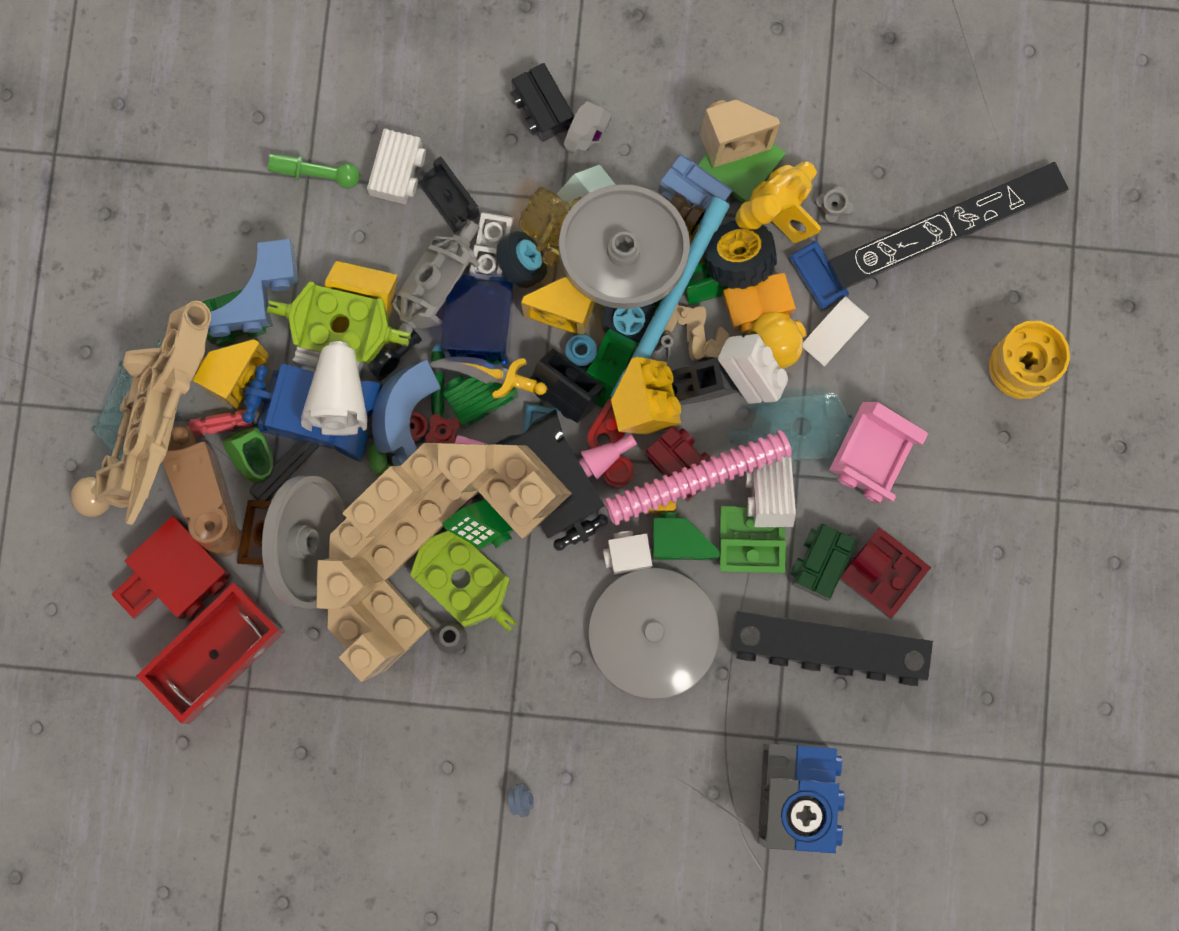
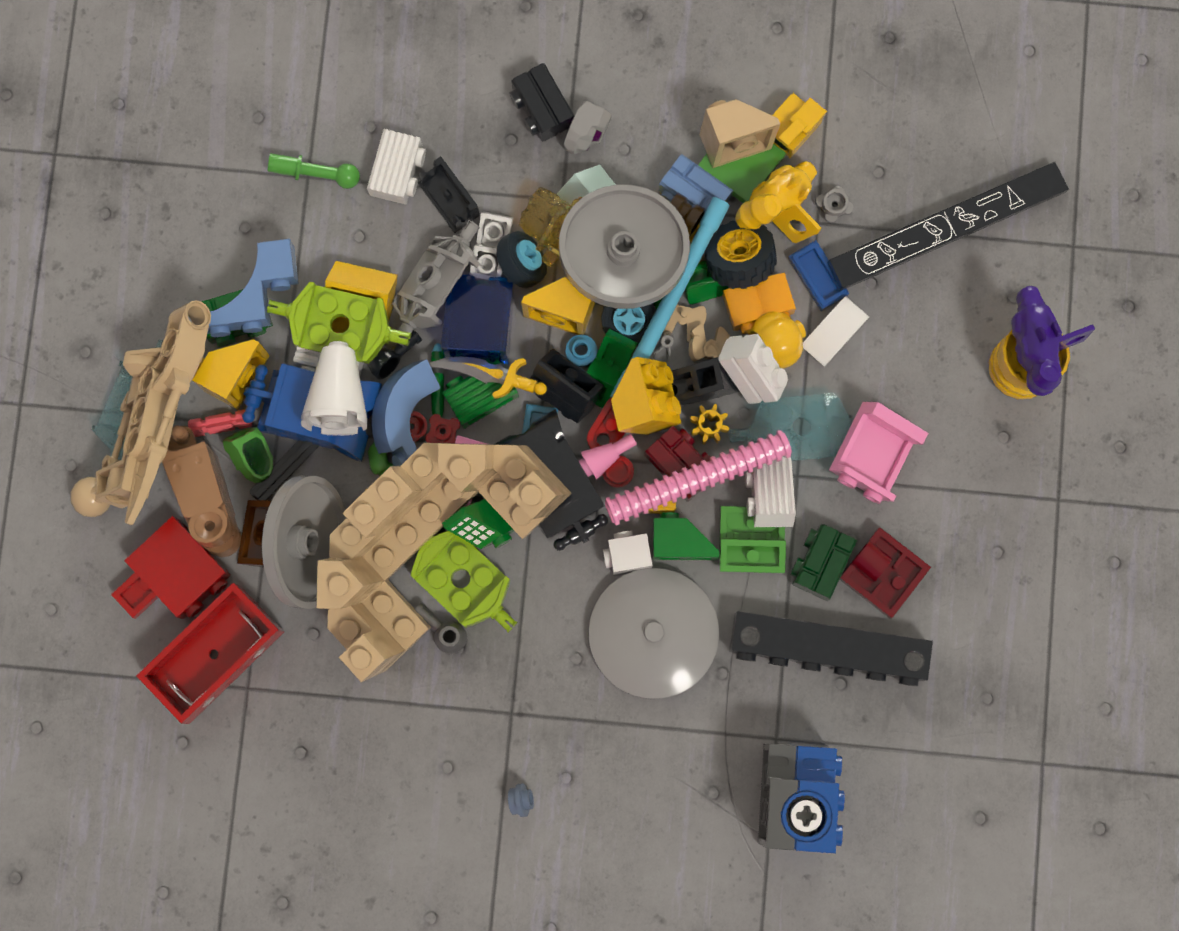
(712, 415): none -> yellow gear
(797, 123): none -> yellow piece
(1040, 341): none -> dark purple piece

